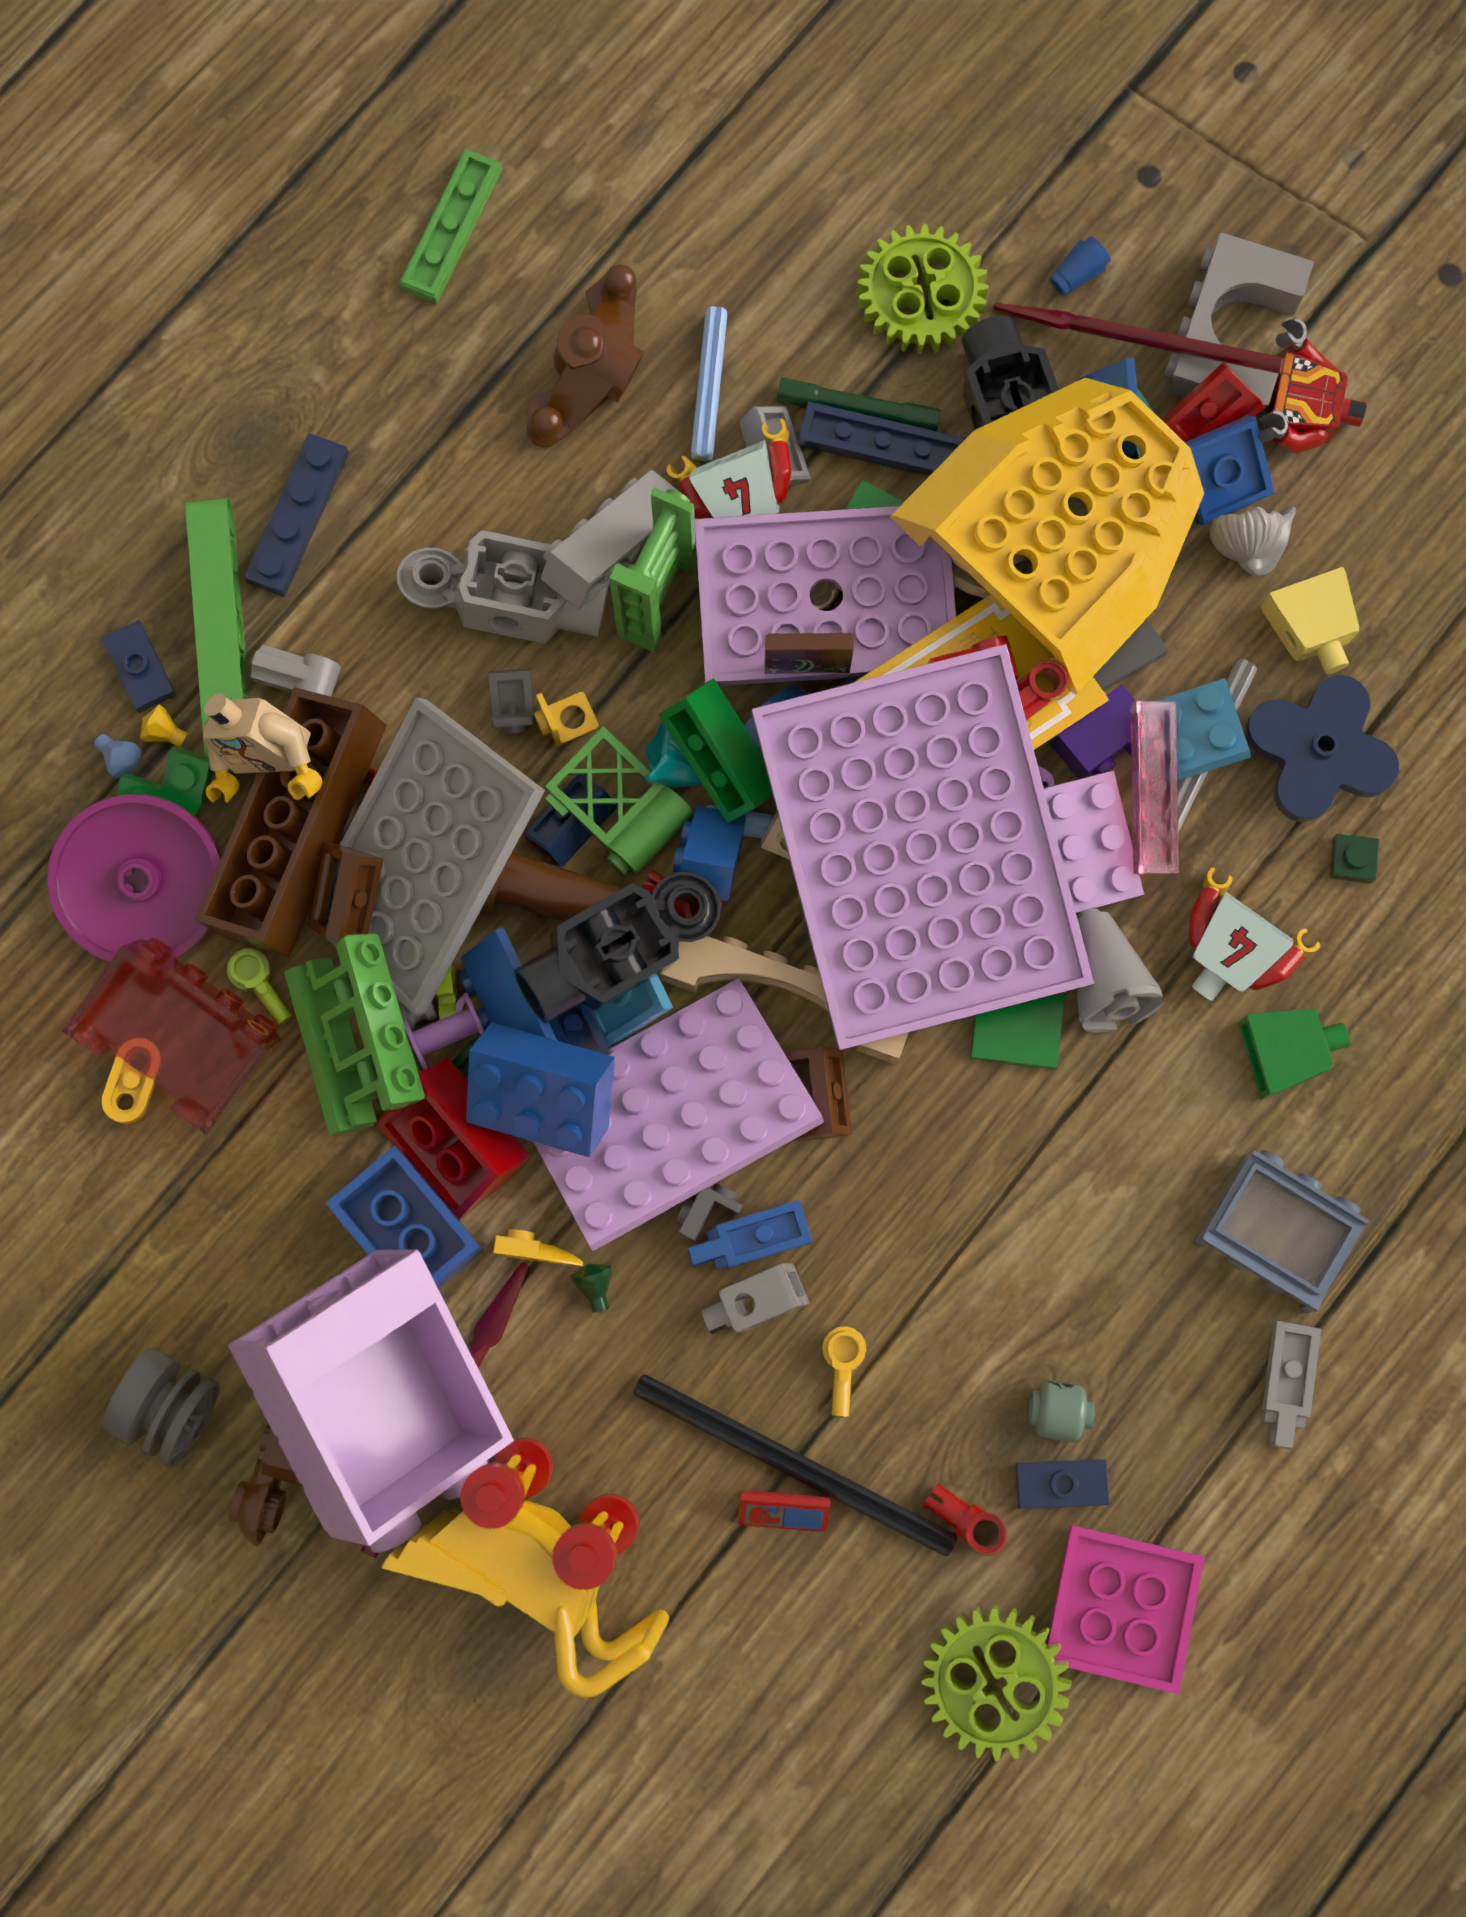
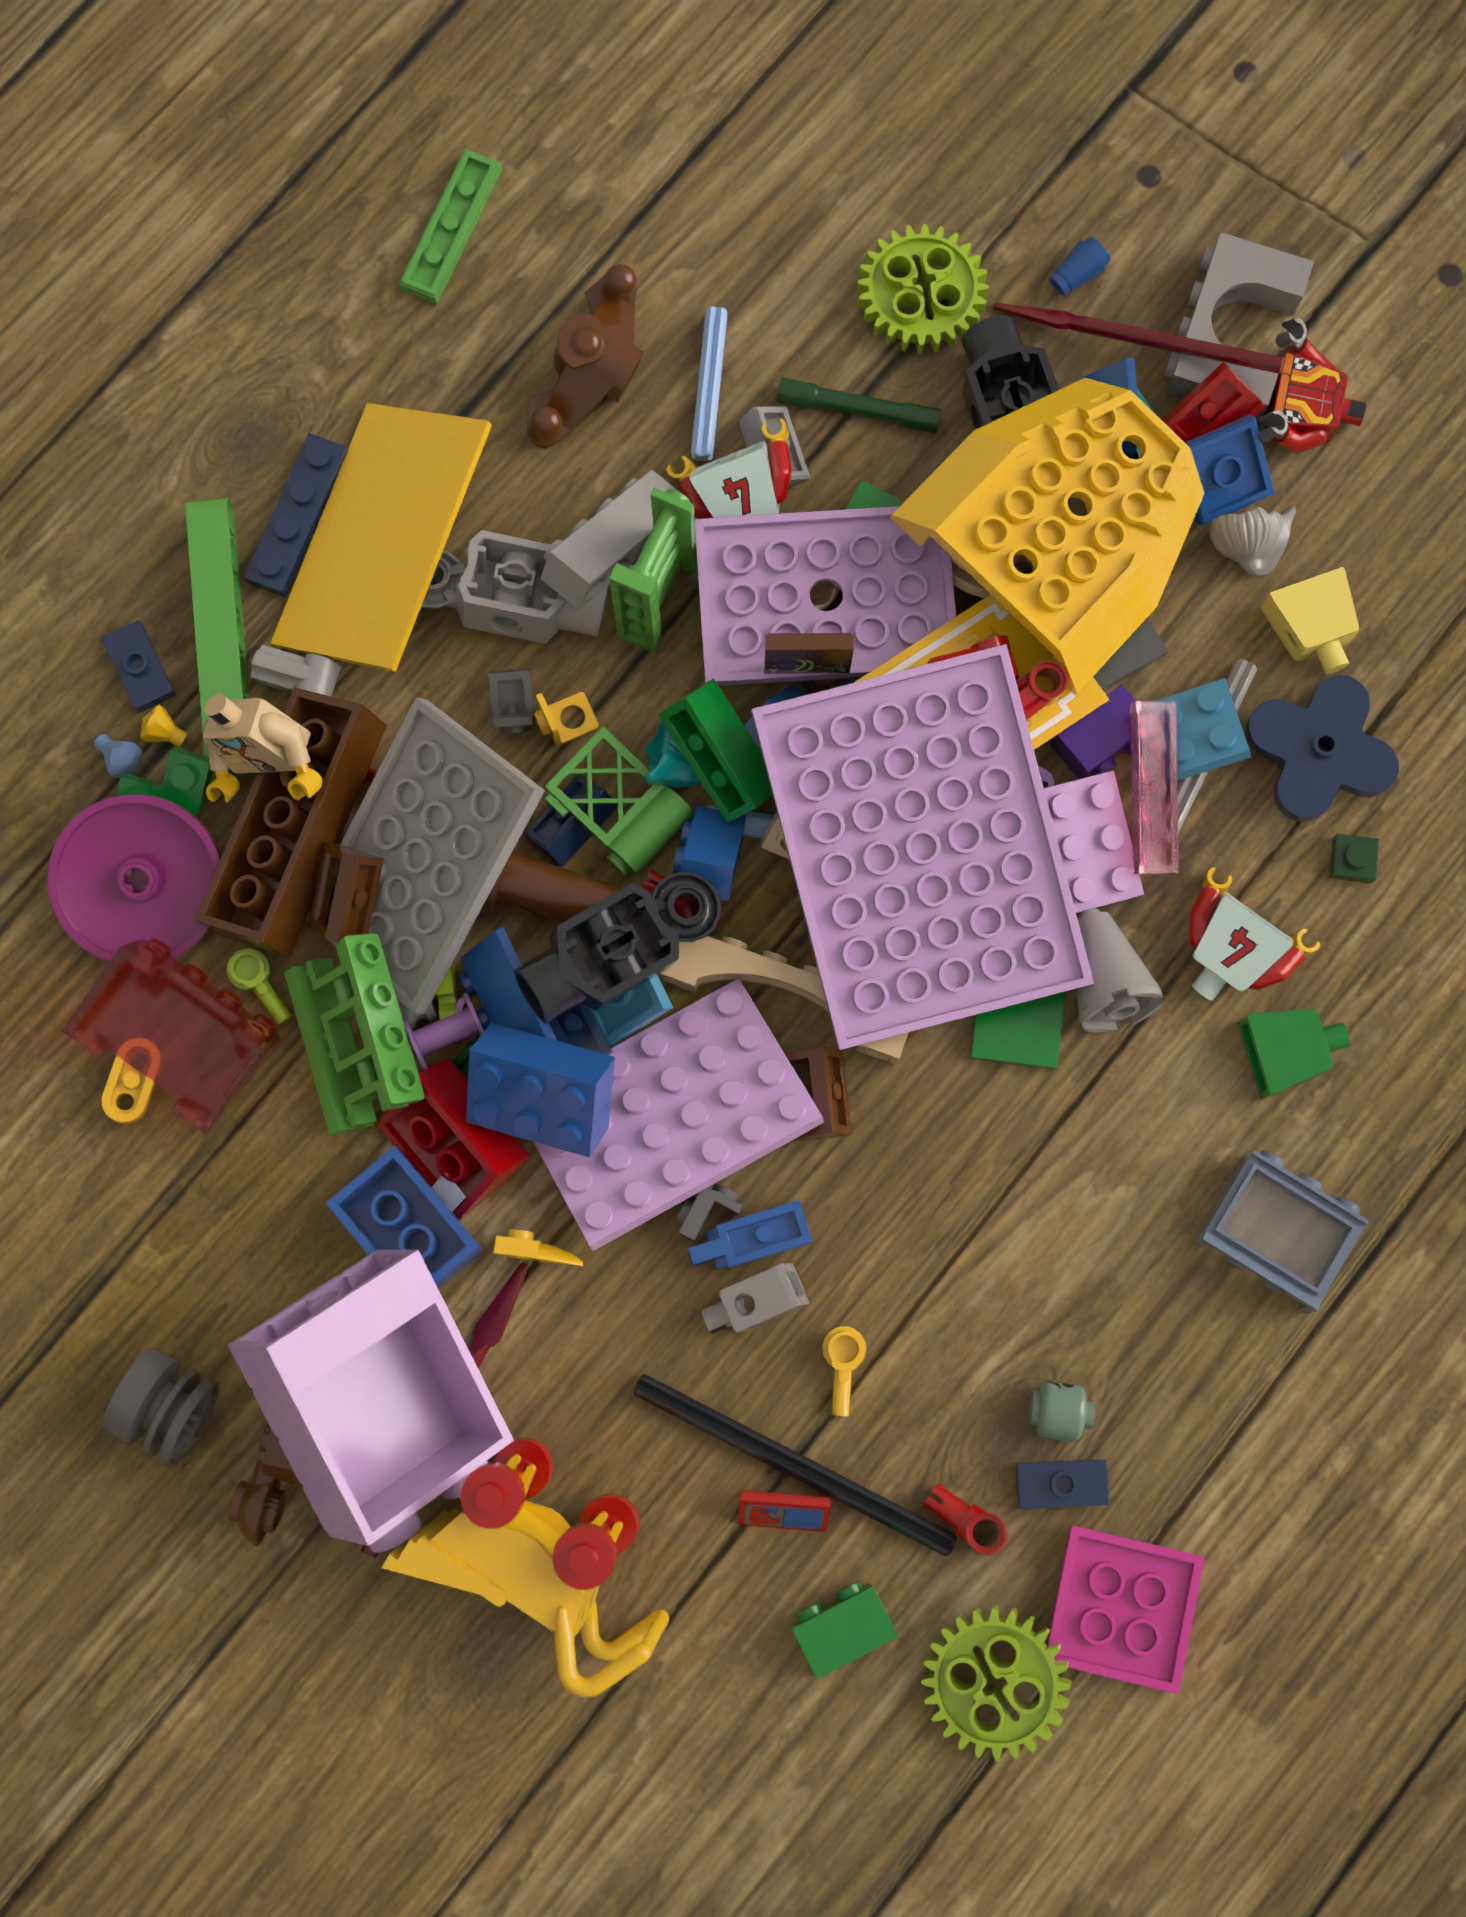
(381, 536): none -> yellow piece
(449, 1193): none -> white sticker
(594, 1283): dark green rock -> none
(843, 1628): none -> green brick
(875, 439): dark blue plate -> none
(1290, 1380): light grey hinge -> none

